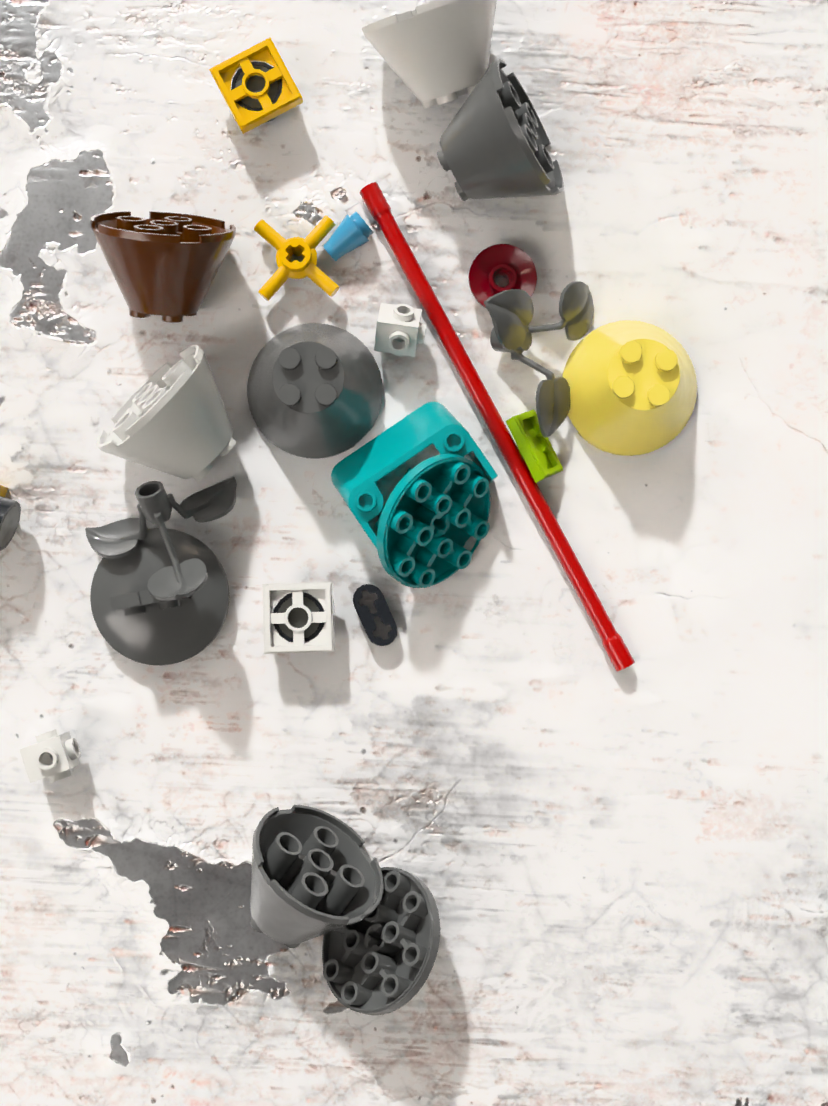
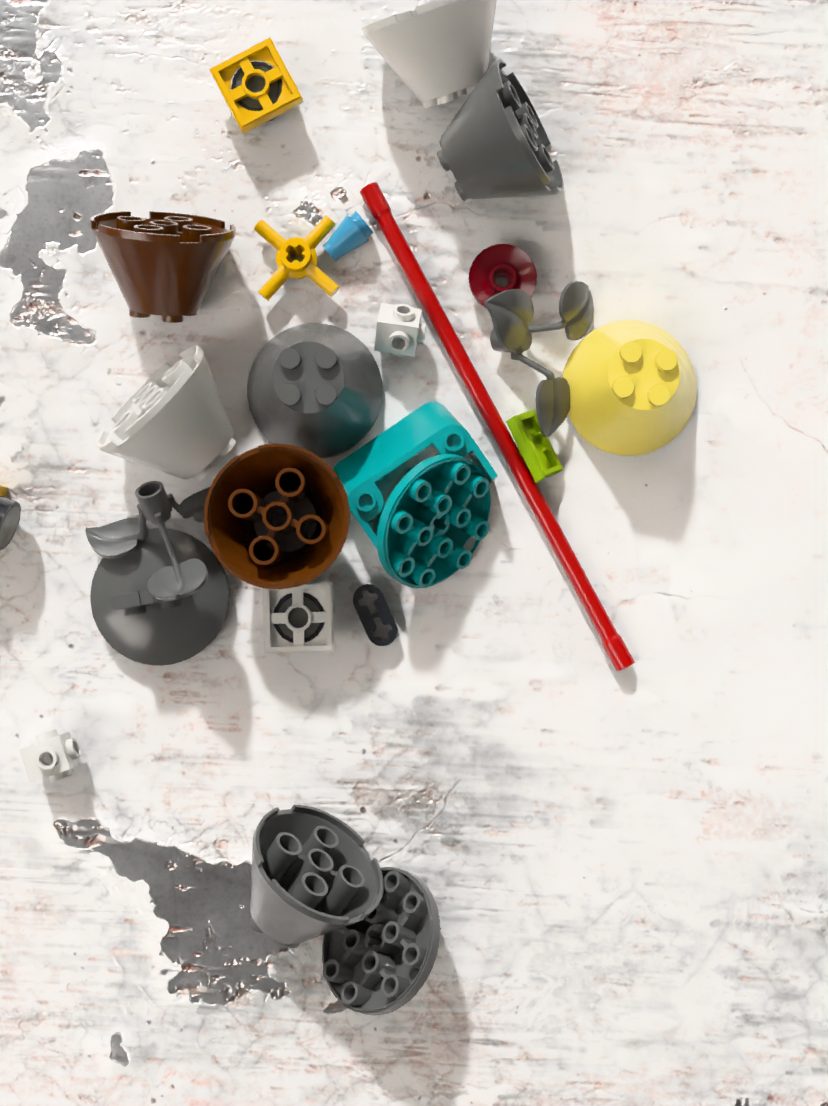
(277, 516): none -> reddish brown cone

